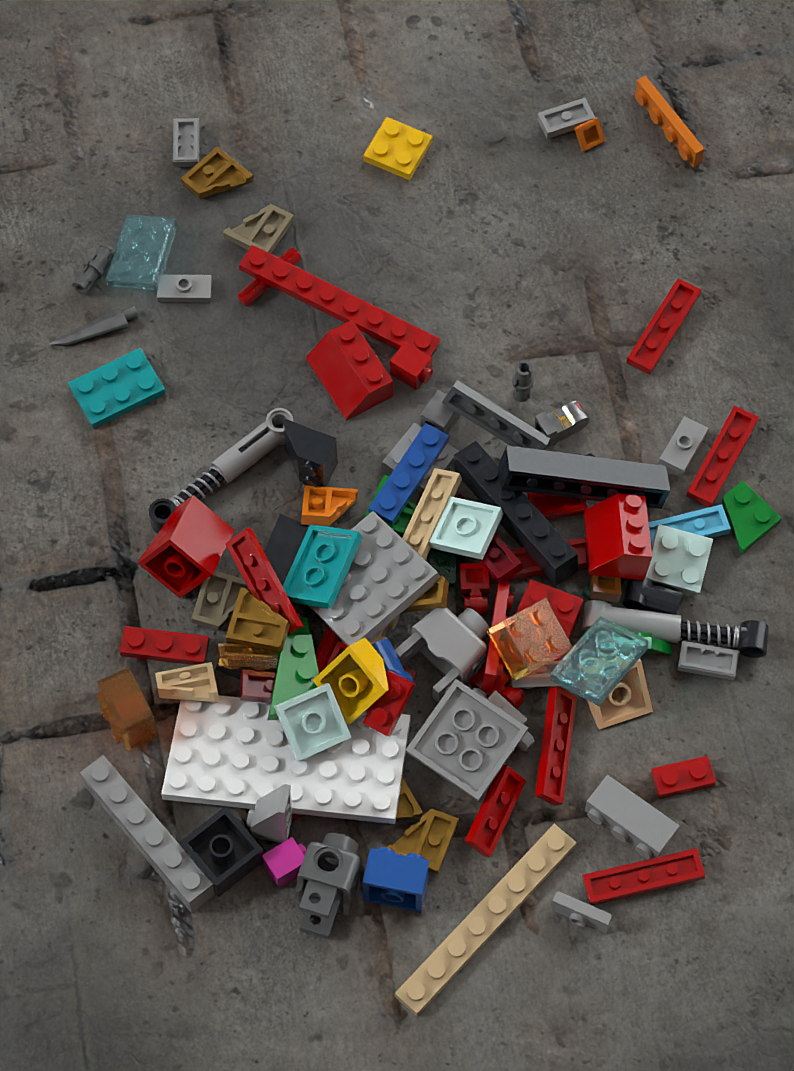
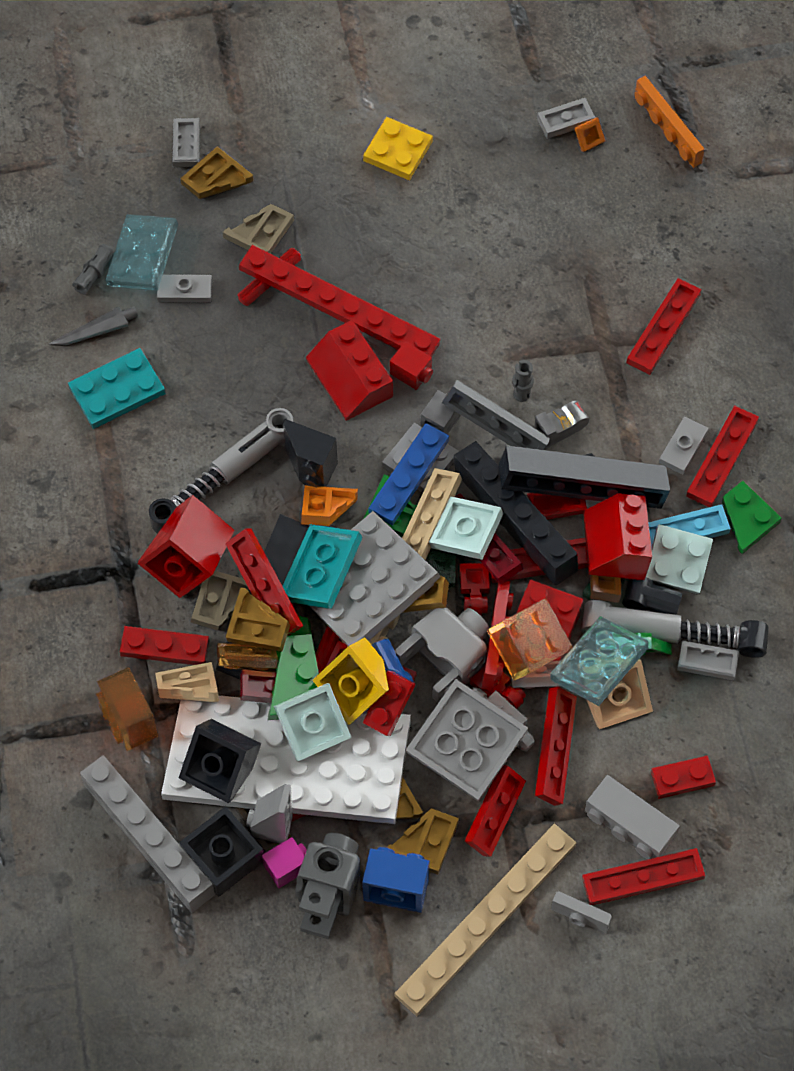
(219, 759): none -> black slope

